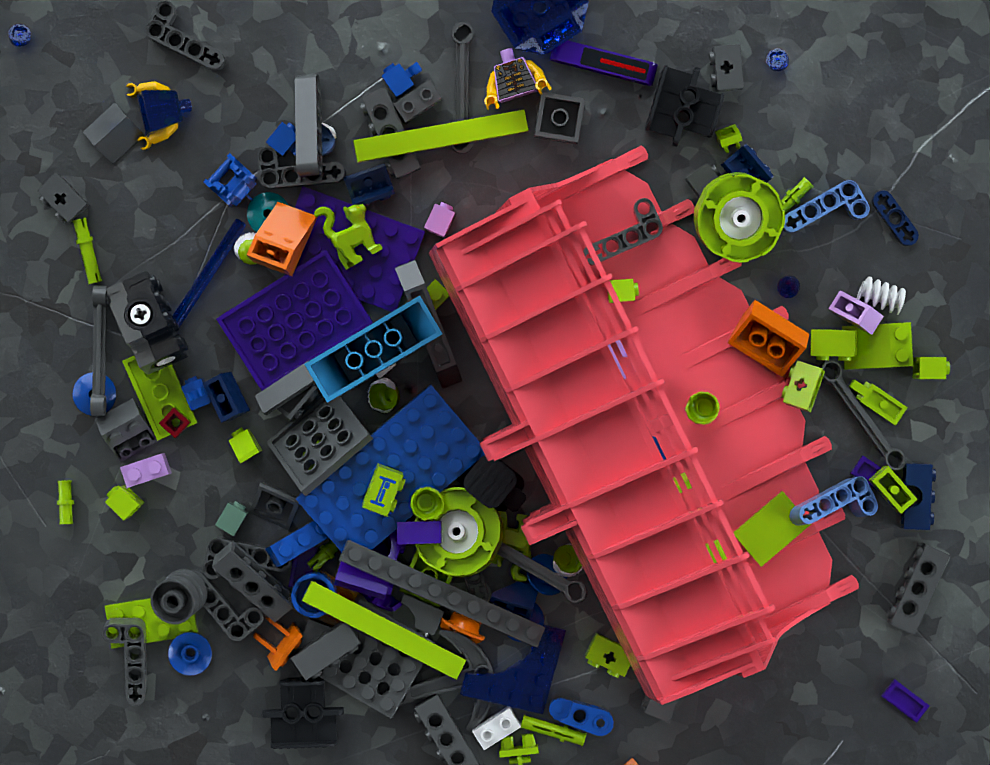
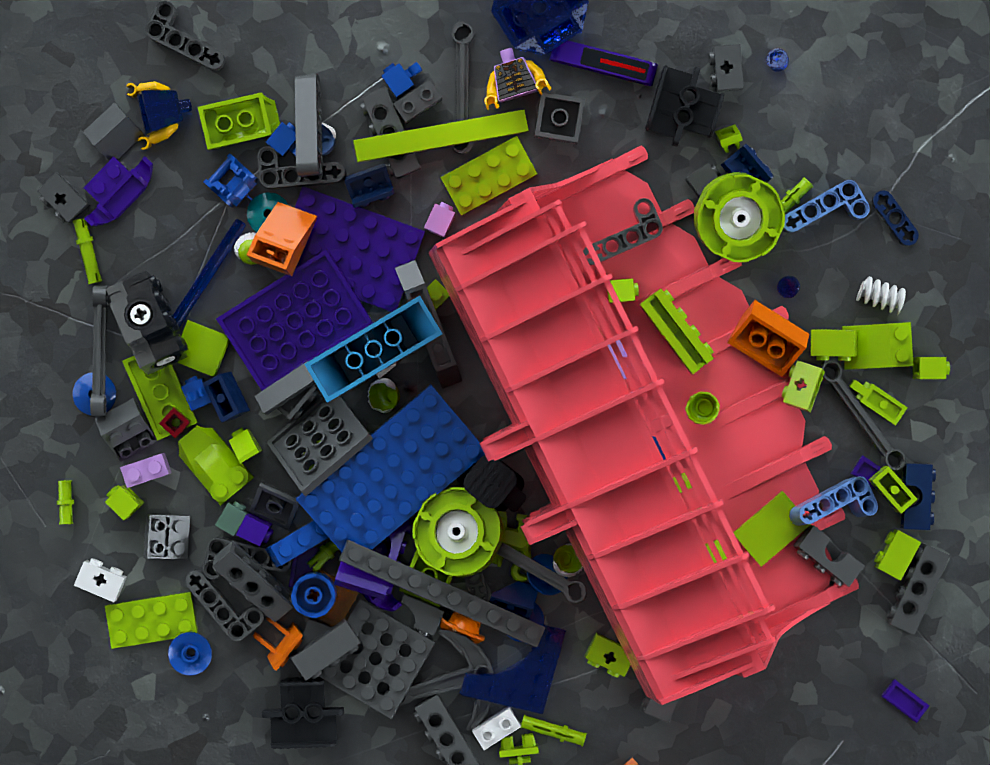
(19, 35): clear blue tile -> none
(87, 580): none -> white brick
(117, 189): none -> dark purple plate
(131, 660): dark grey beam -> none
(166, 536): none -> plate
(178, 596): dark grey wheel -> none
(205, 348): none -> lime slope
(213, 463): none -> lime slope
(238, 120): none -> lime slope
(255, 529): none -> dark purple brick
(349, 238): lime animal -> none
(383, 489): lime brick -> none
(383, 630): lime tile -> none
(419, 532): dark purple tile -> none
(427, 503): lime hair -> none
(488, 175): none -> lime plate
(563, 710): blue piece -> none
(676, 331): none -> lime brick
(813, 545): none -> dark grey arch
(856, 312): lavender brick -> none
(897, 554): none -> lime brick

